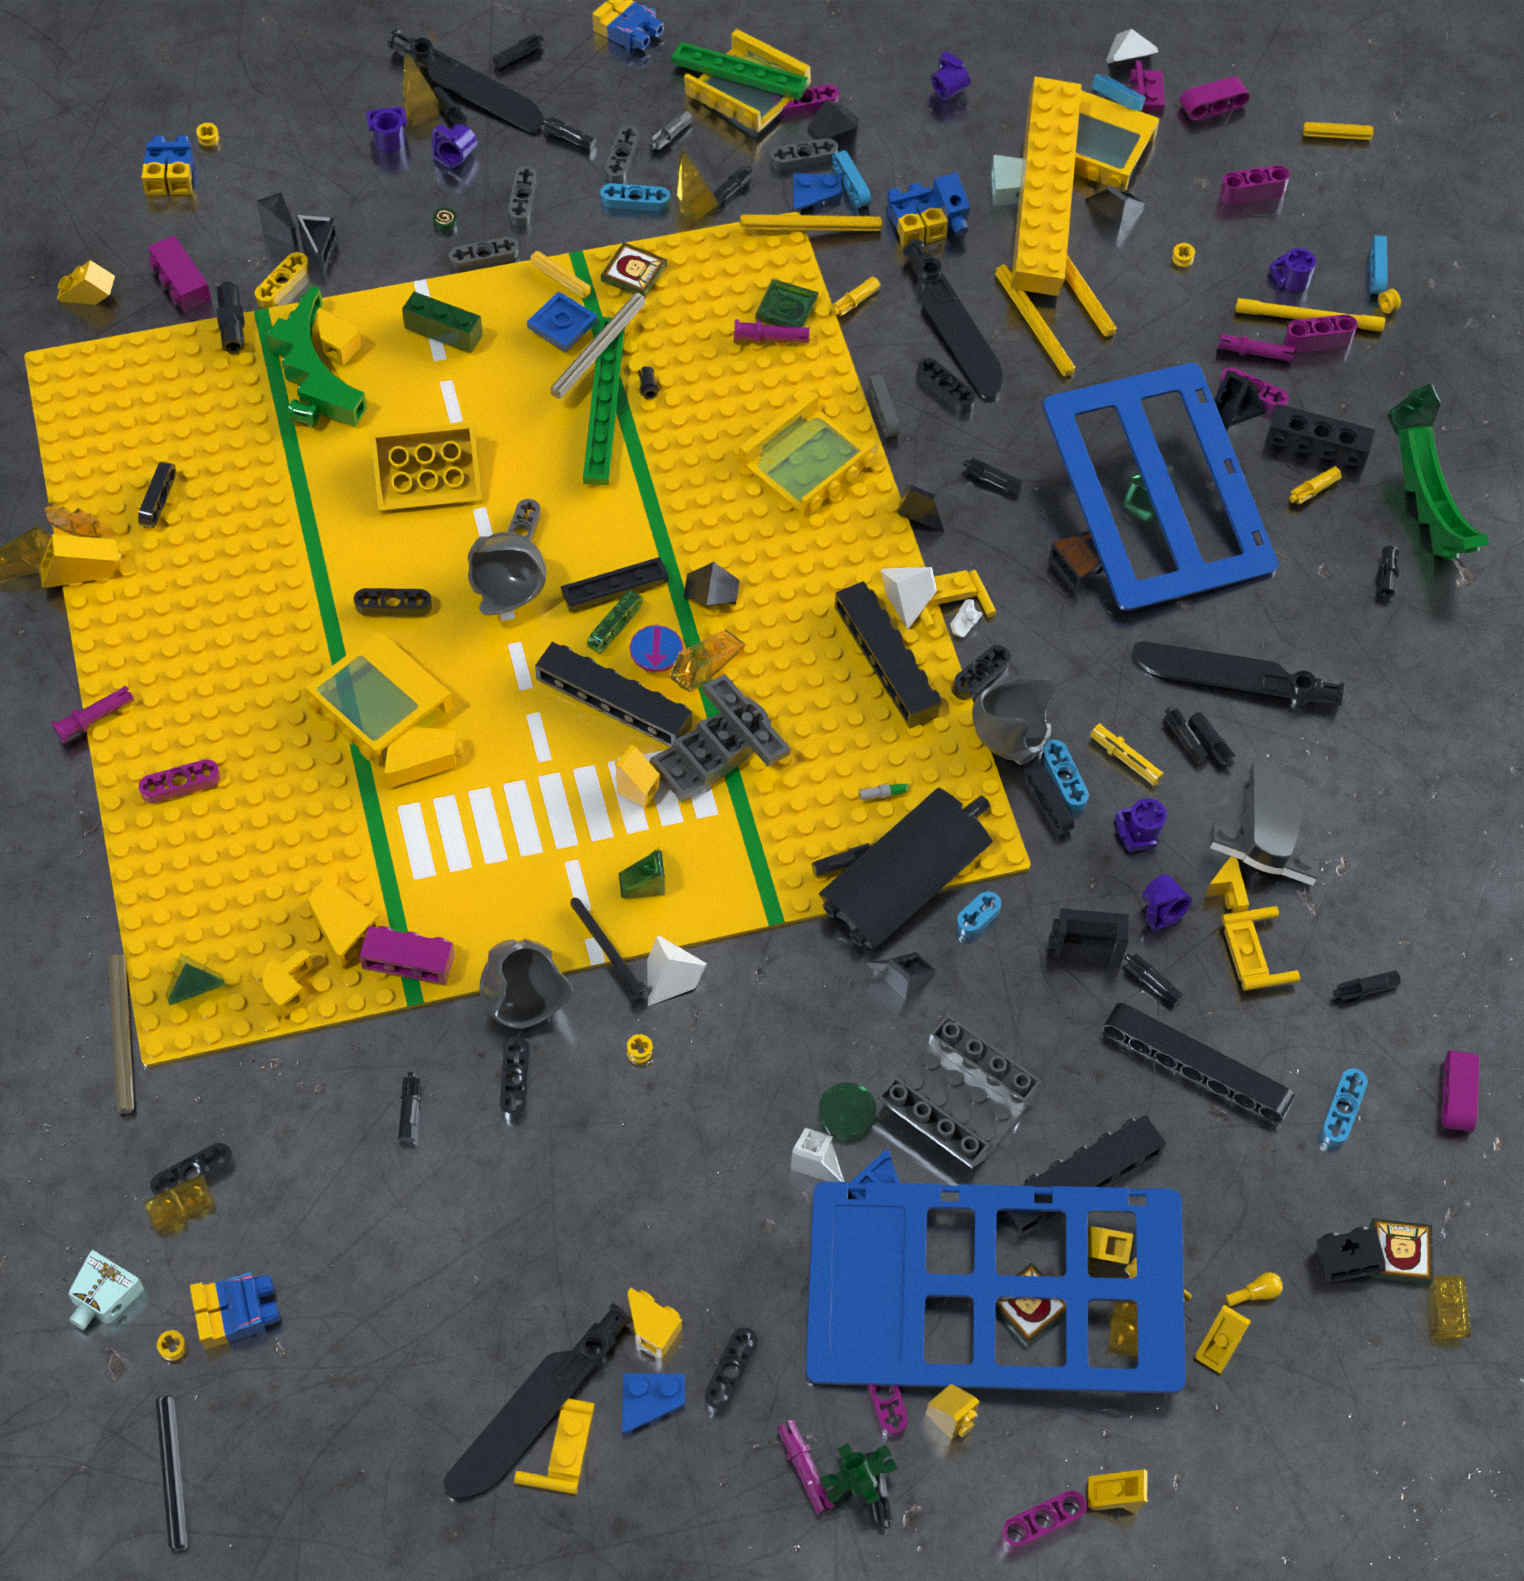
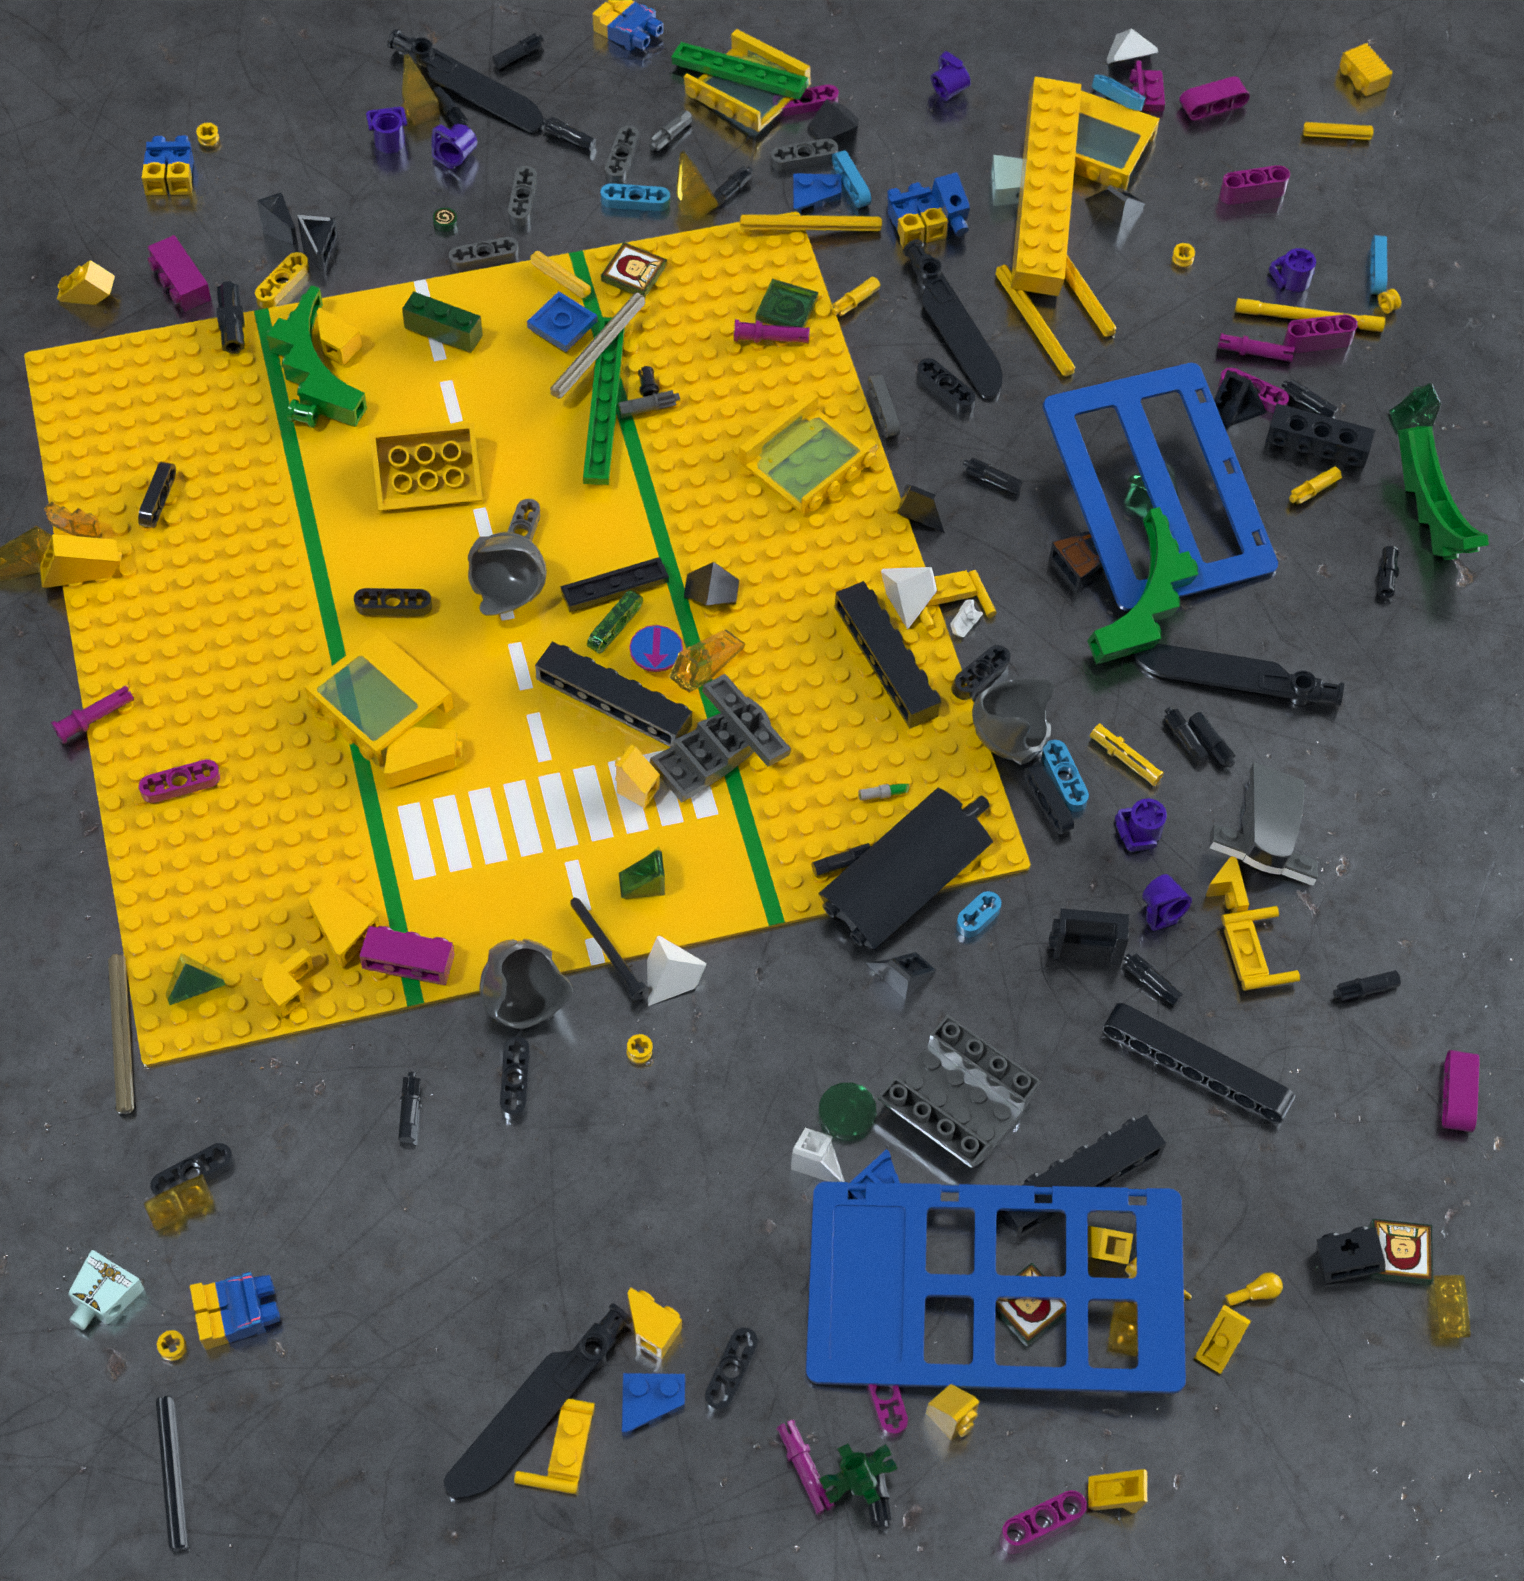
(648, 403): none -> dark grey piece
(1167, 571): none -> green arch
(1310, 399): none -> black piece
(1347, 1119): dark azure beam -> none
(1365, 69): none -> yellow brick

